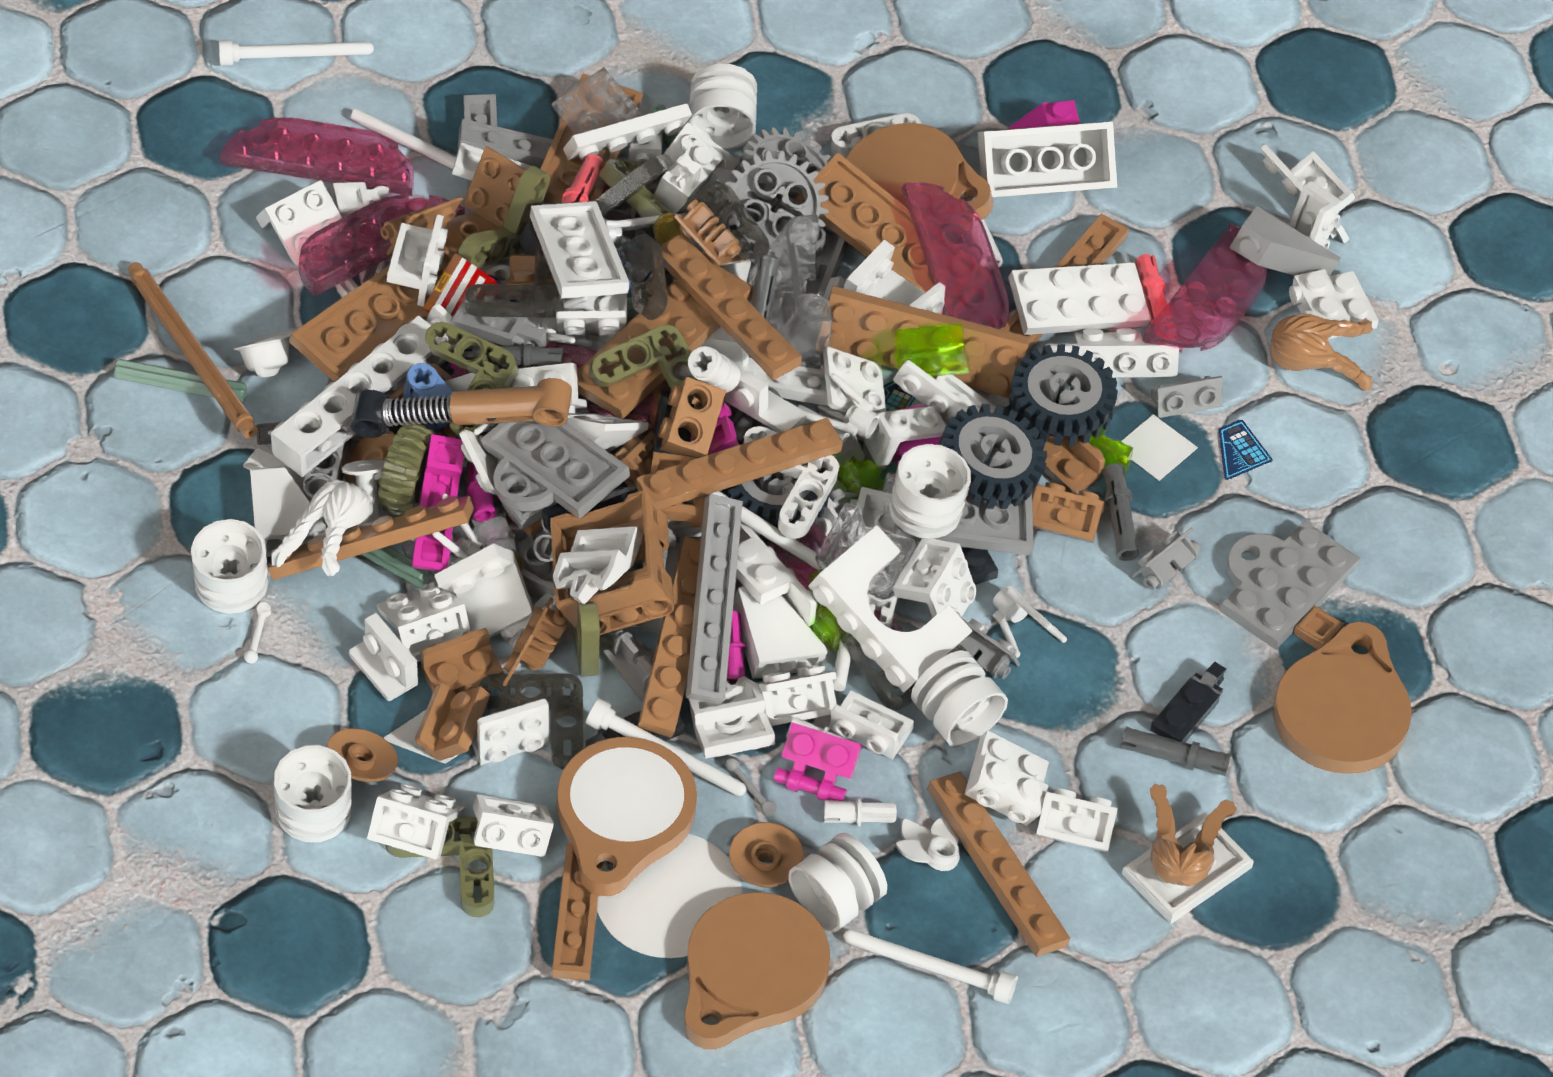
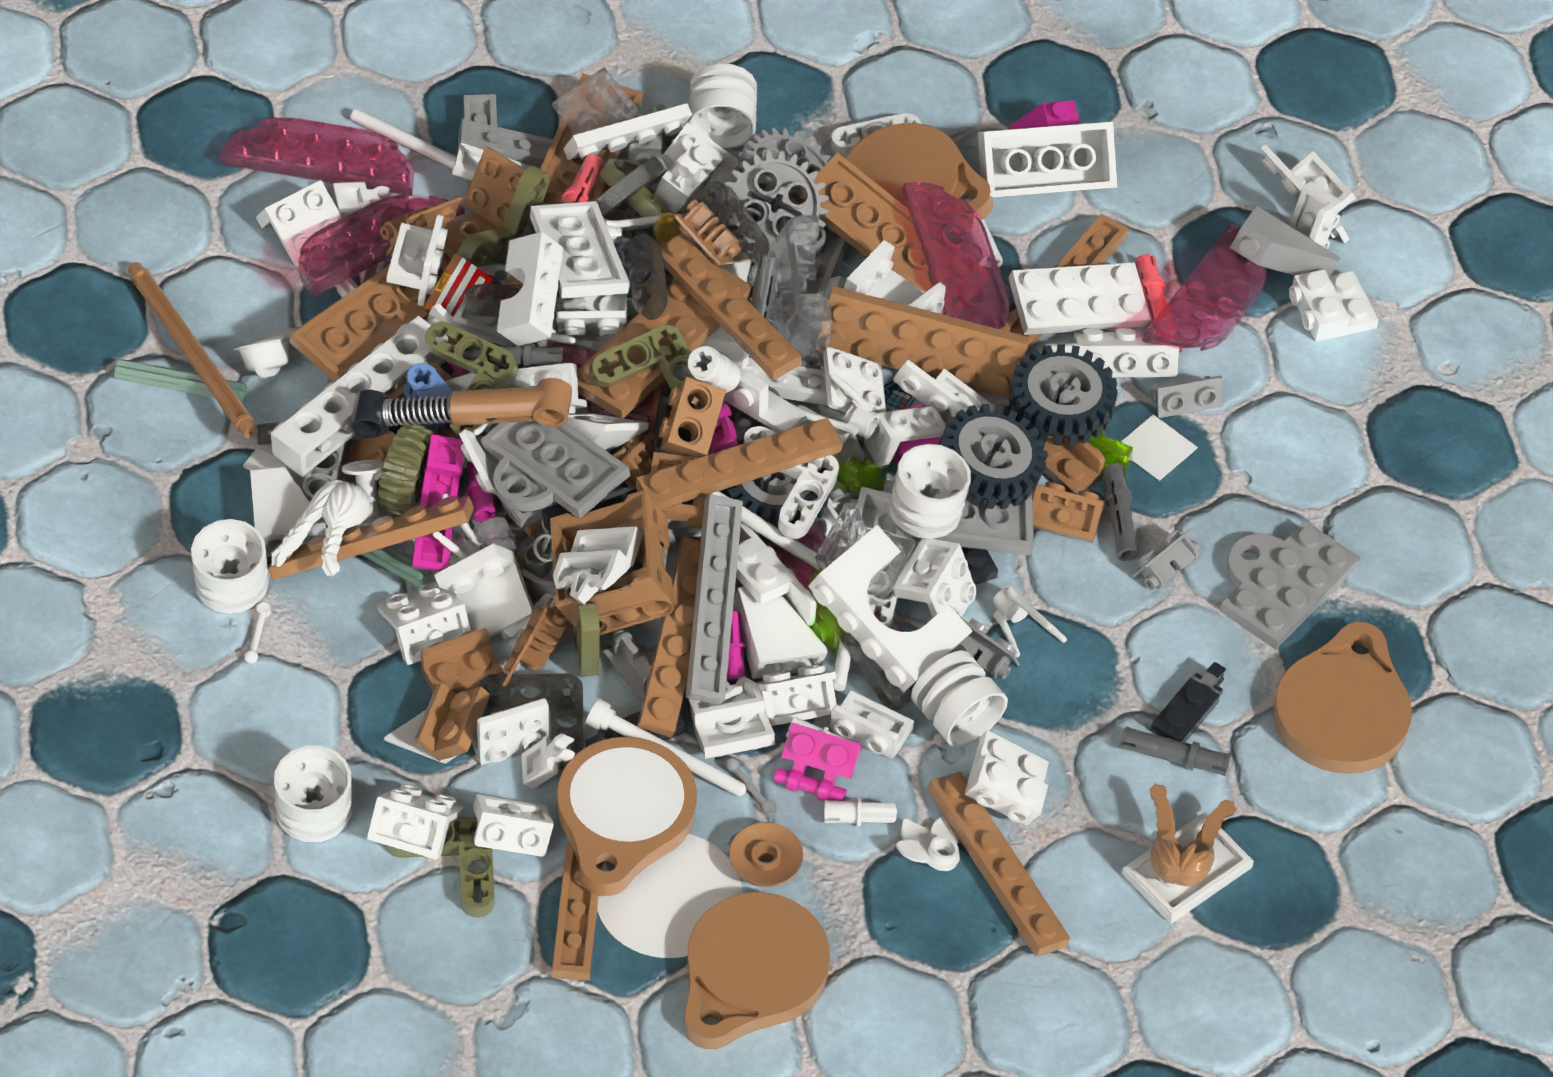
(232, 52): white piece -> none
(366, 753): medium nougat dish -> none
(385, 659): white bracket -> none
(530, 313): none -> white arch
(542, 759): none -> white plate
(838, 881): white wheel -> none
(933, 349): clear neon green bracket -> none
(998, 985): white piece -> none
(1077, 820): white bracket -> none
(1240, 450): dark blue sticker -> none
(1302, 344): medium nougat hair -> none
(1317, 628): medium nougat tile -> none

